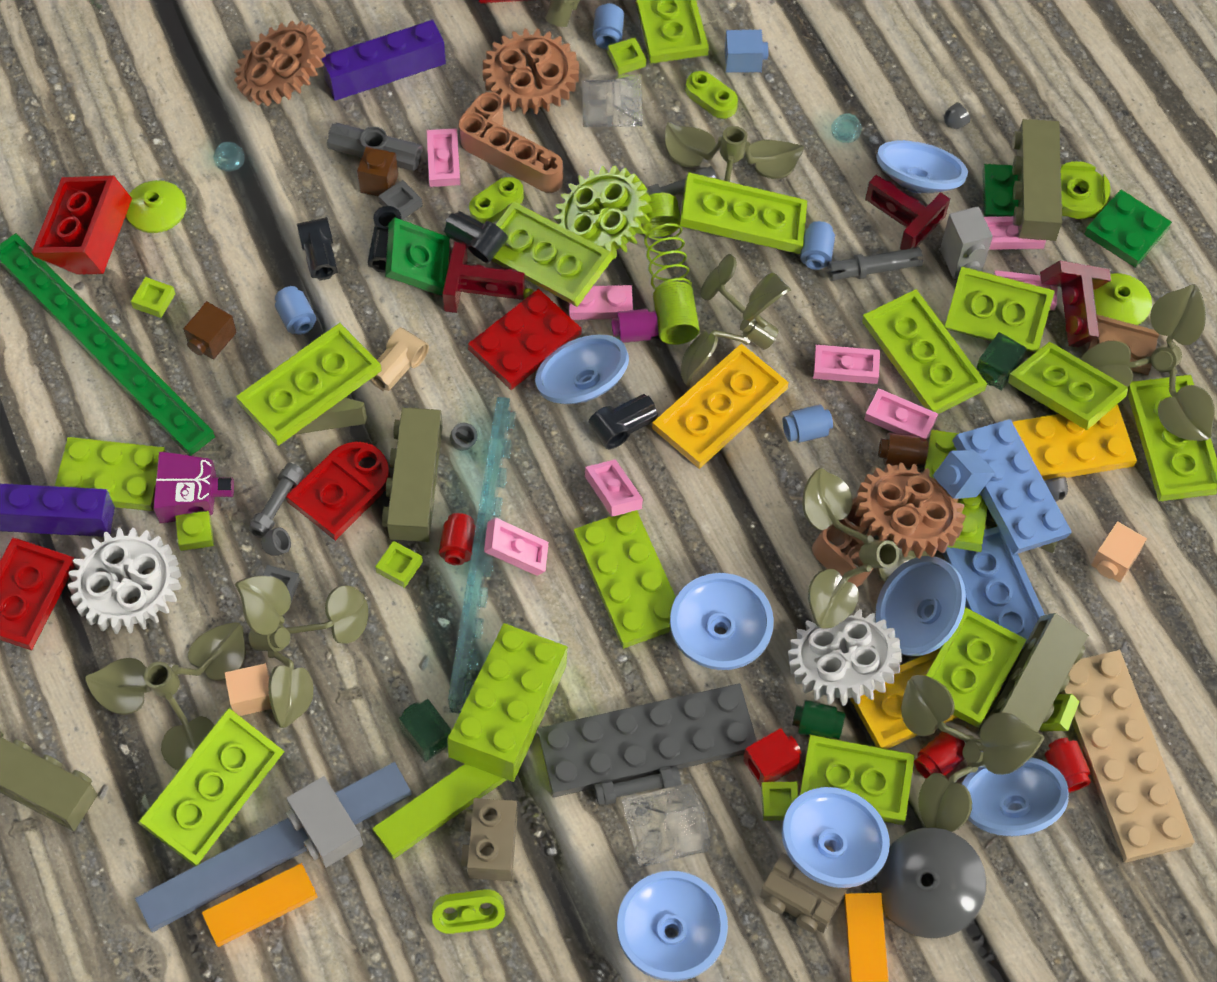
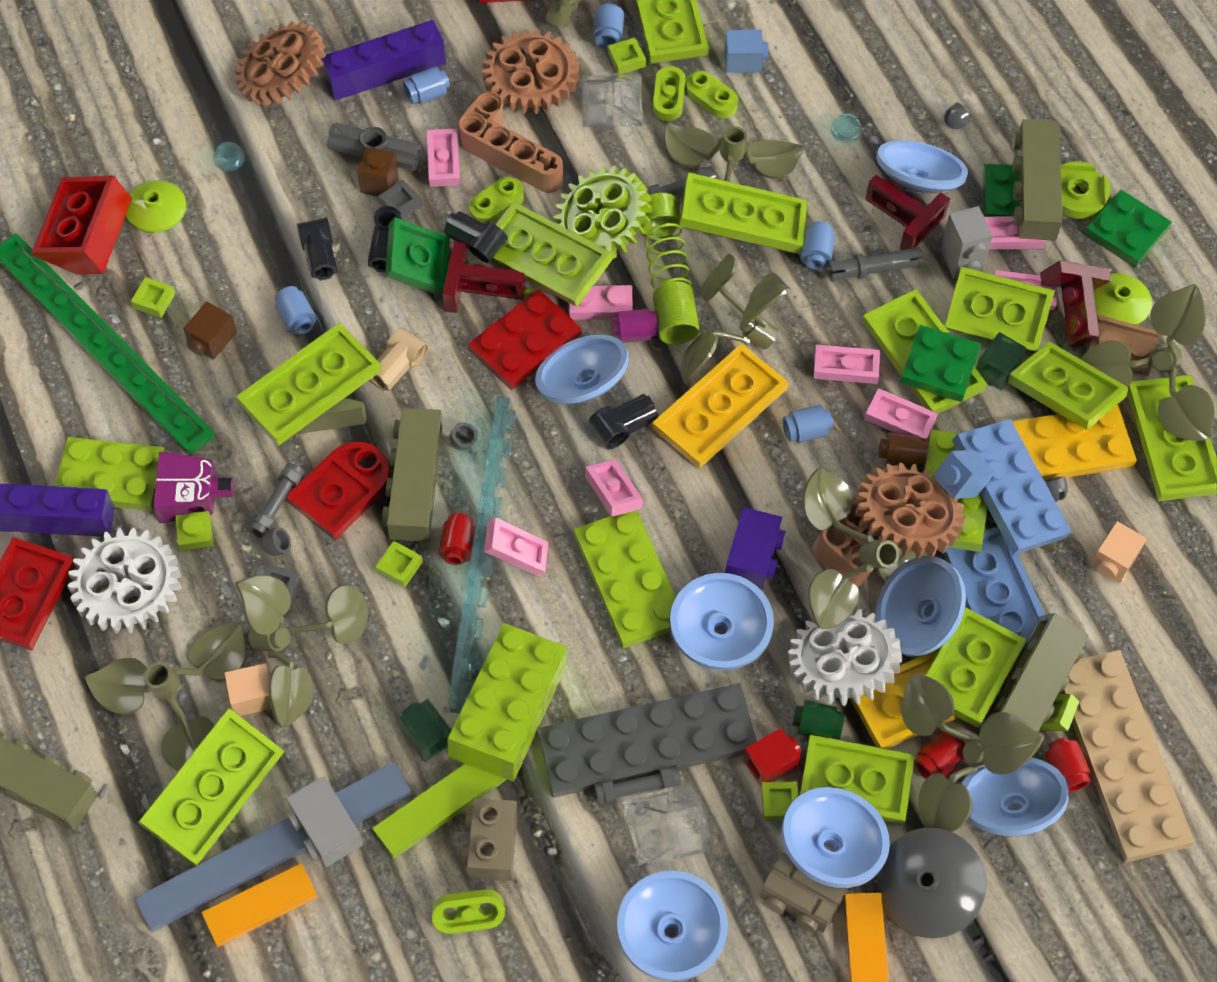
(426, 85): none -> medium blue brick
(667, 95): none -> lime plate
(754, 546): none -> dark purple brick
(940, 363): none -> green plate

